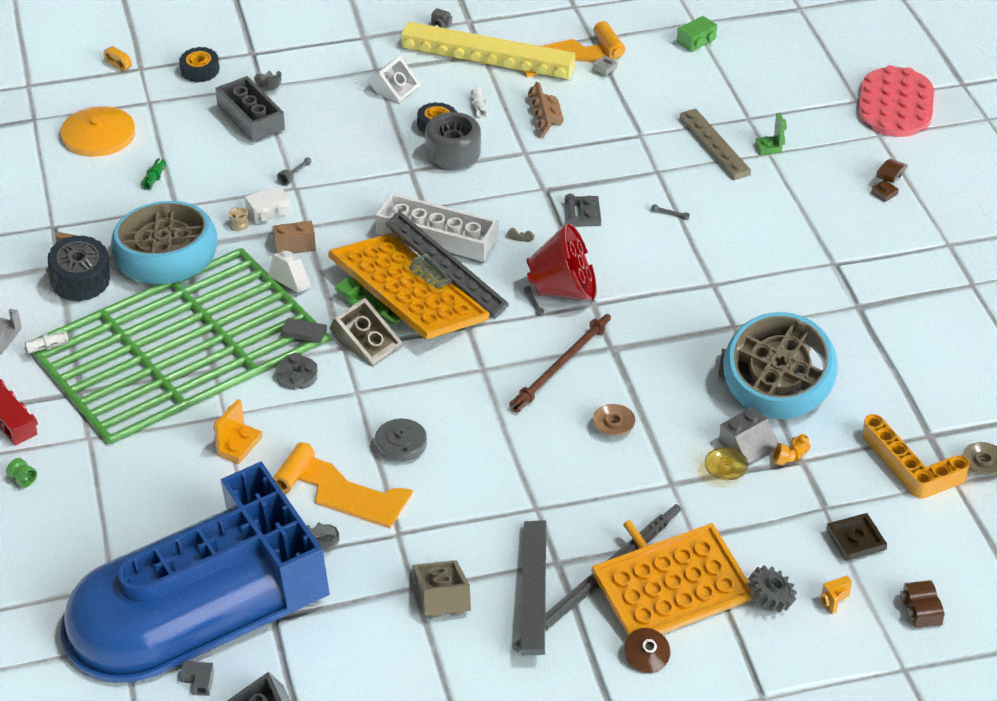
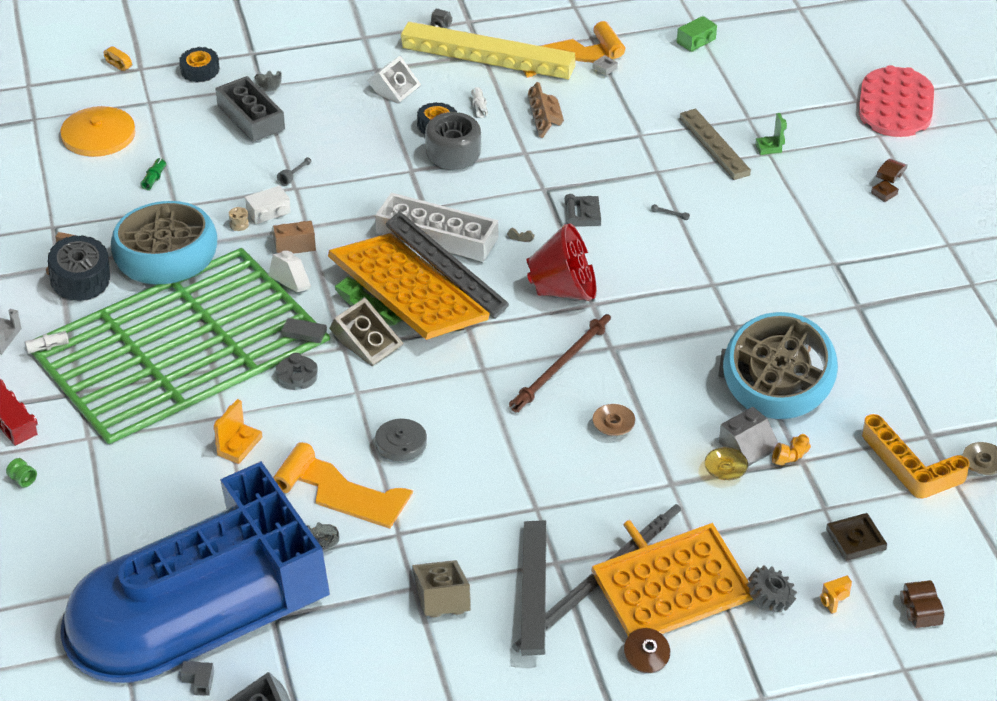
(426, 269): clear light blue slope -> none
(539, 311): dark grey hinge -> none

